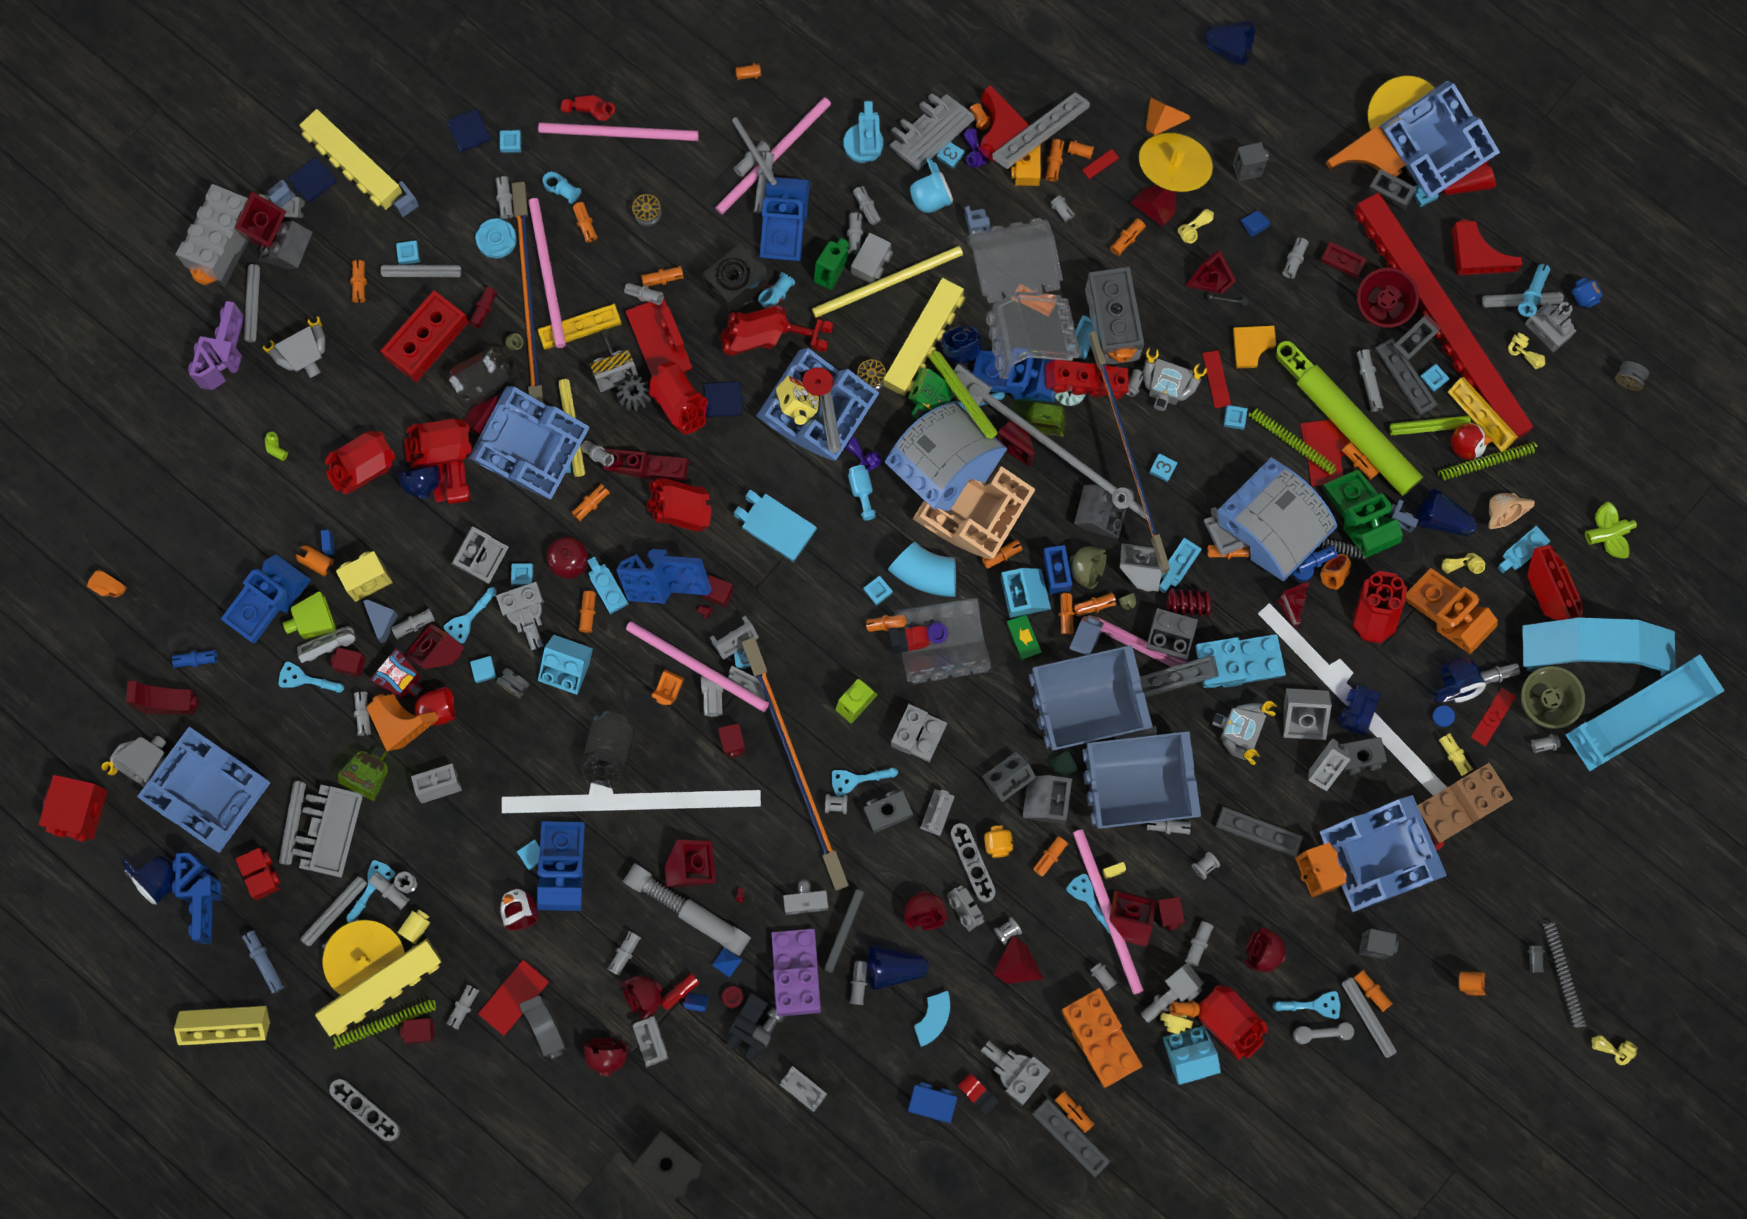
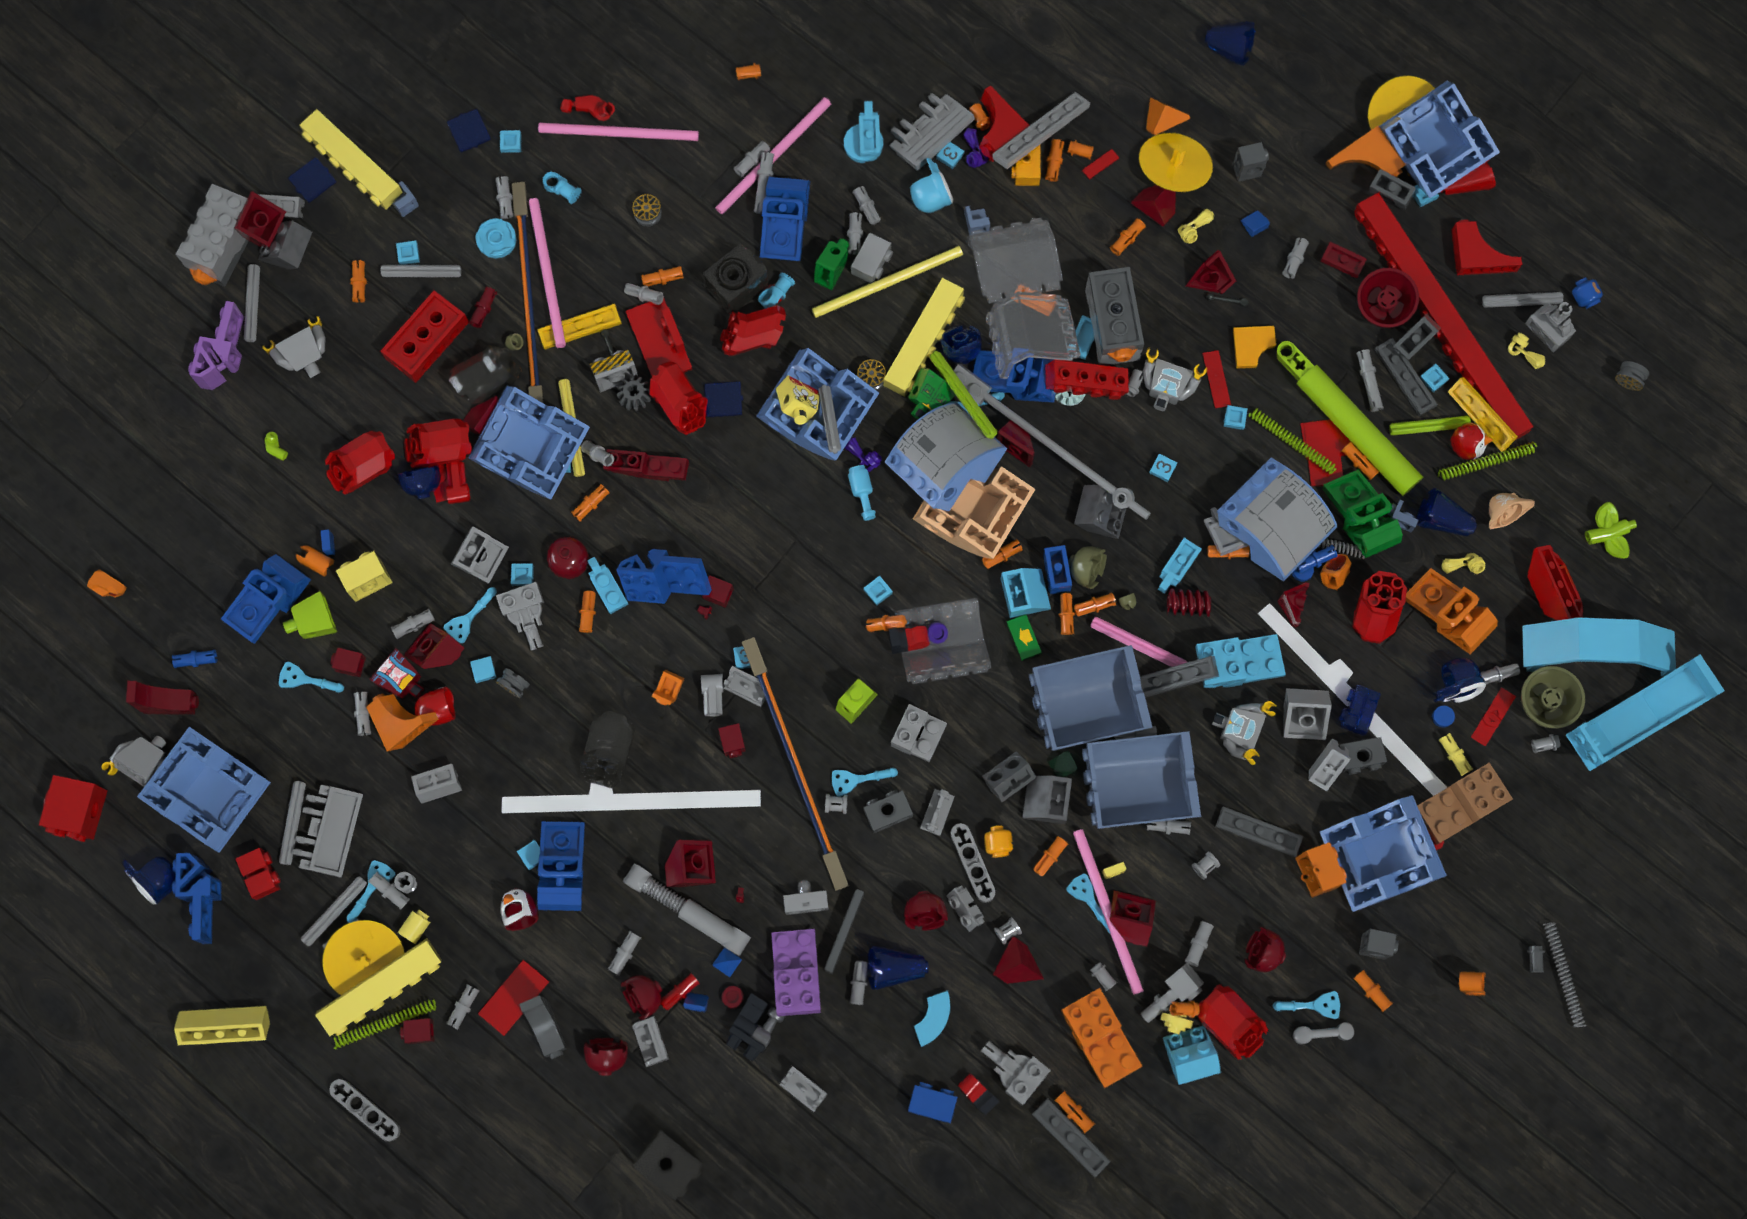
(259, 954): sand blue pin -> none
(281, 193): sand blue bracket -> none
(326, 643): light grey hinge -> none
(365, 773): clear neon green torso -> none
(381, 619): sand blue slope -> none
(564, 664): medium azure slope -> none
(584, 222): orange axle -> none
(679, 504): red brick -> none
(697, 666): bright pink piece -> none
(733, 641): light grey hinge -> none
(754, 151): light grey axle -> none
(775, 525): medium azure tile -> none
(817, 381): red piece -> none
(824, 326): red bar -> none
(926, 571): medium azure brick -> none
(1047, 418): clear neon green torso -> none
(1062, 208): light grey pin -> none
(1087, 635): sand blue slope -> none
(1141, 566): light grey slope -> none
(1156, 540): piece -> none
(1170, 913): dark red brick -> none
(1171, 634): flat silver slope -> none
(1369, 1017): light grey axle -> none
(1523, 550): medium azure hinge -> none
(1533, 294): medium azure pin -> none
(1627, 1048): light yellow piece -> none

